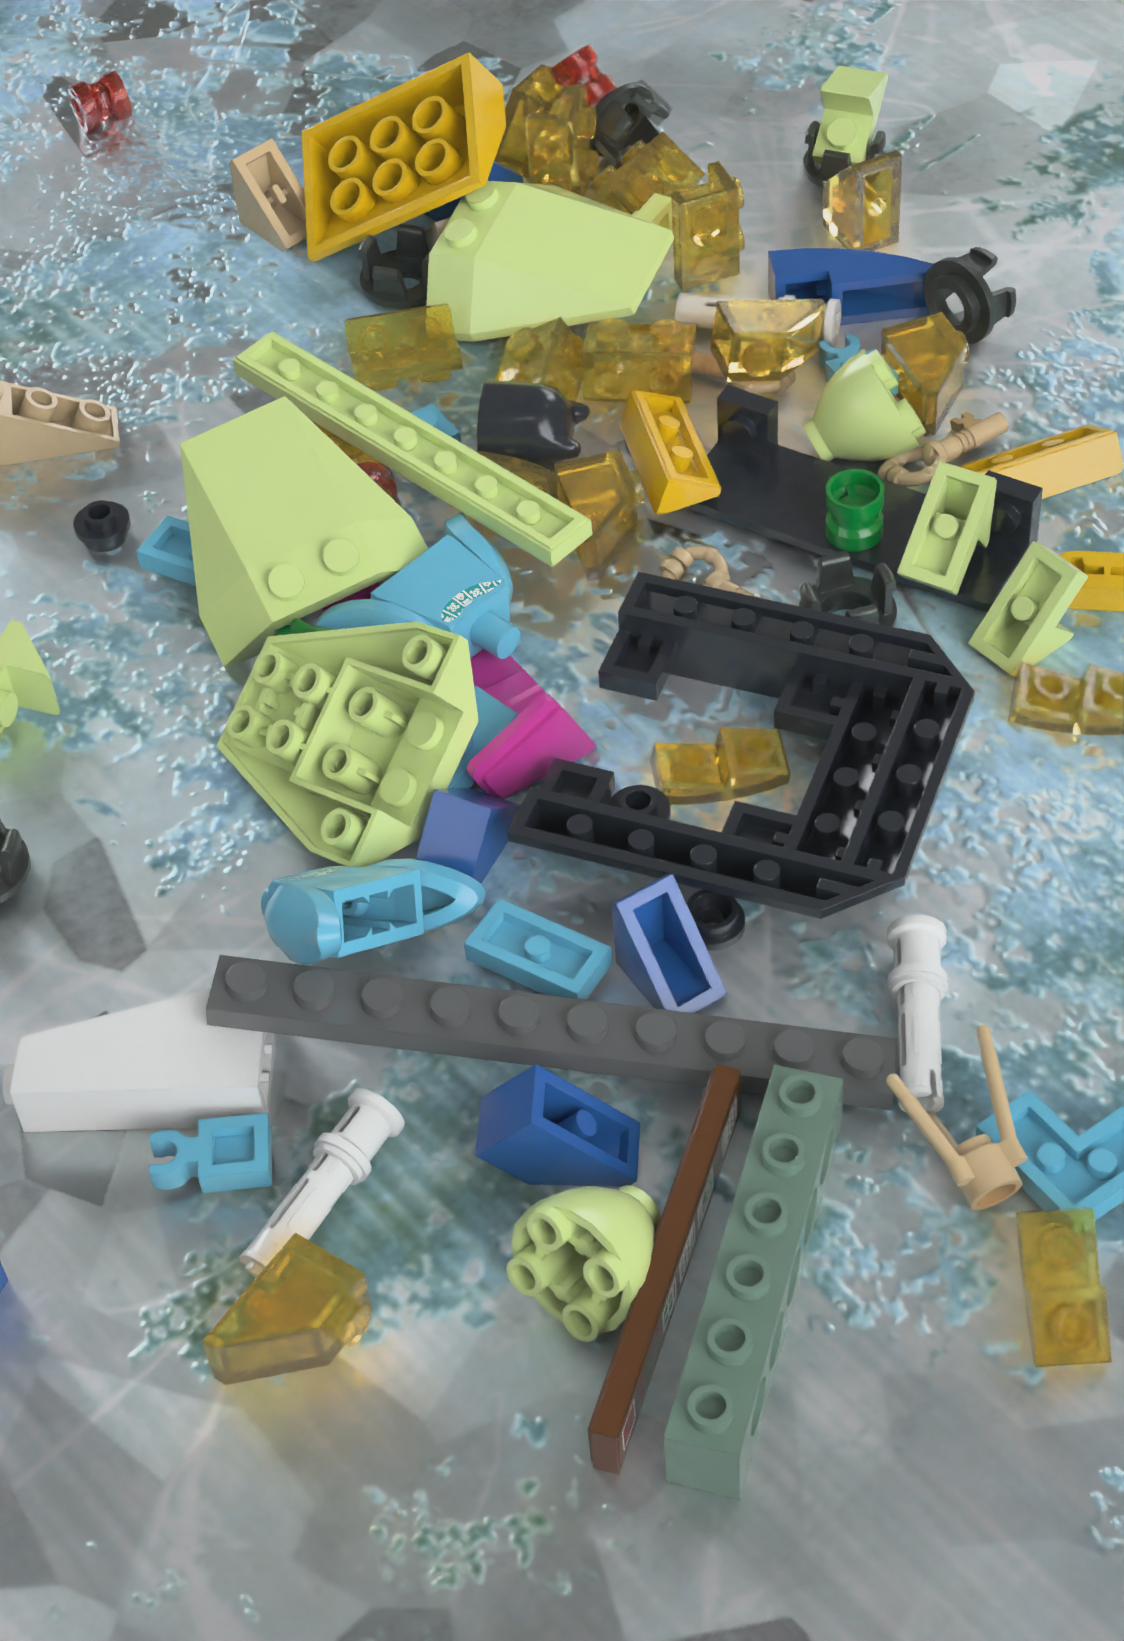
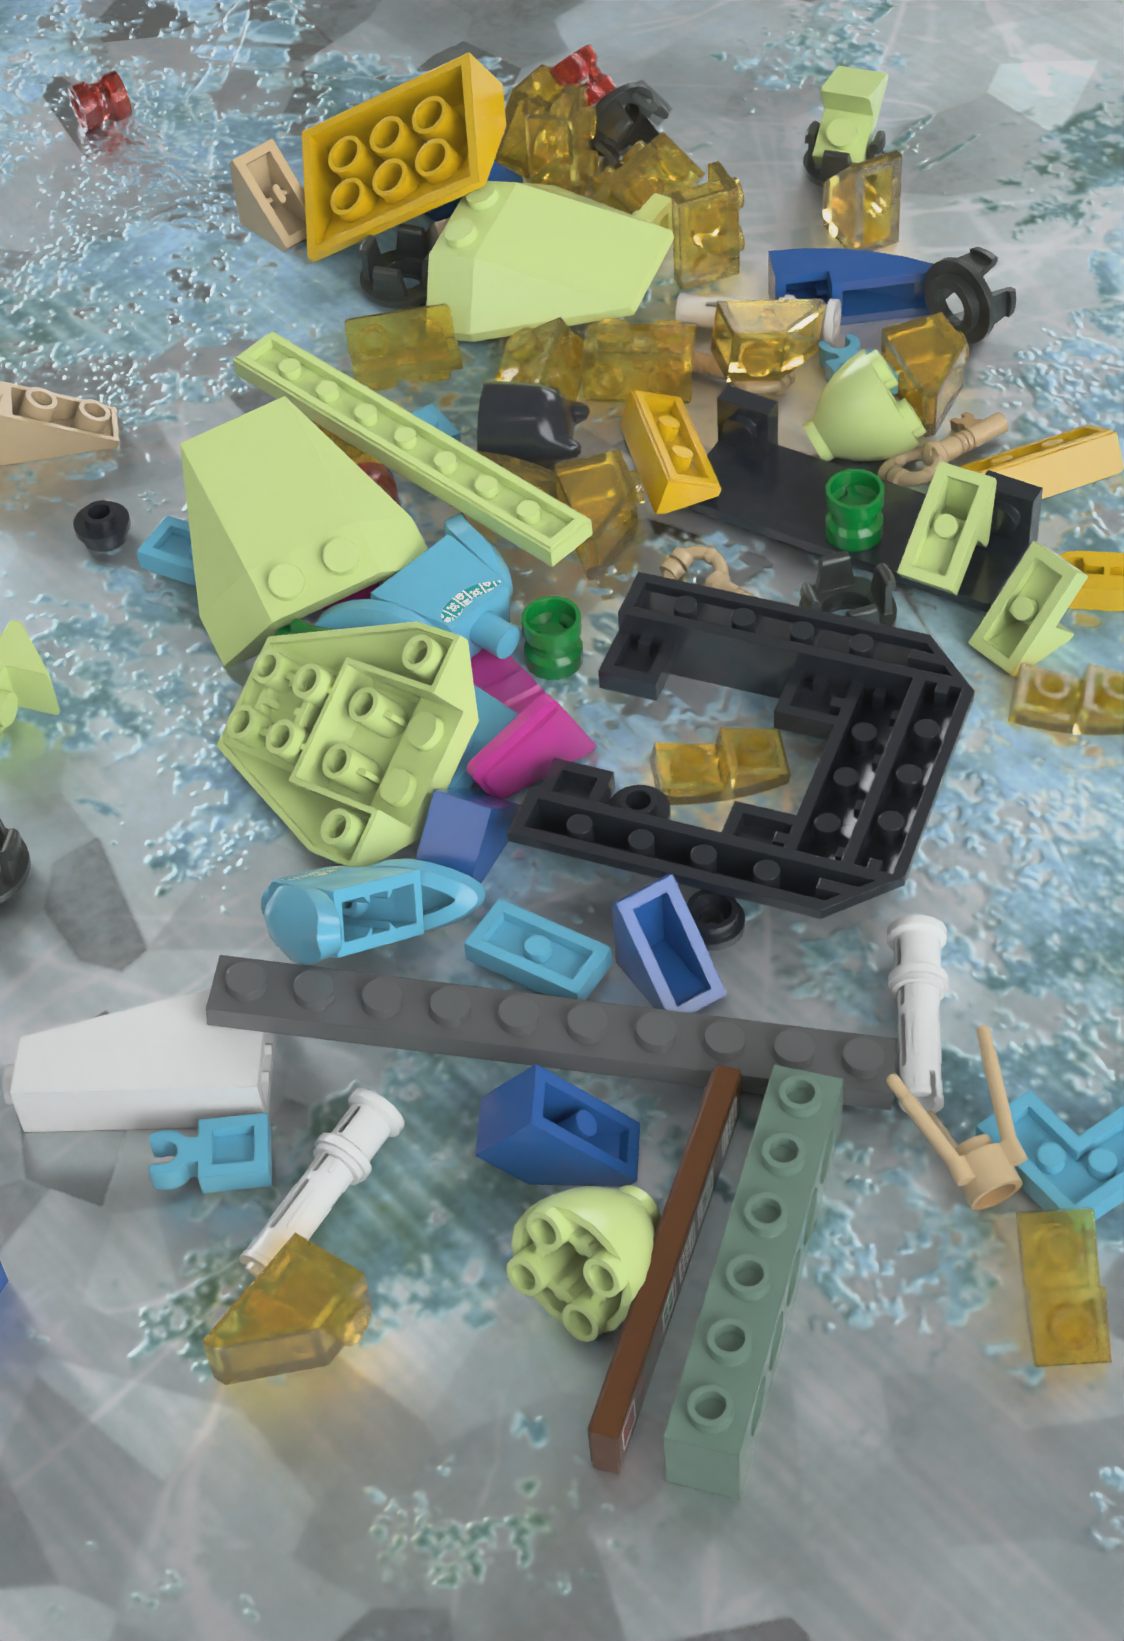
(552, 637): none -> green wheel

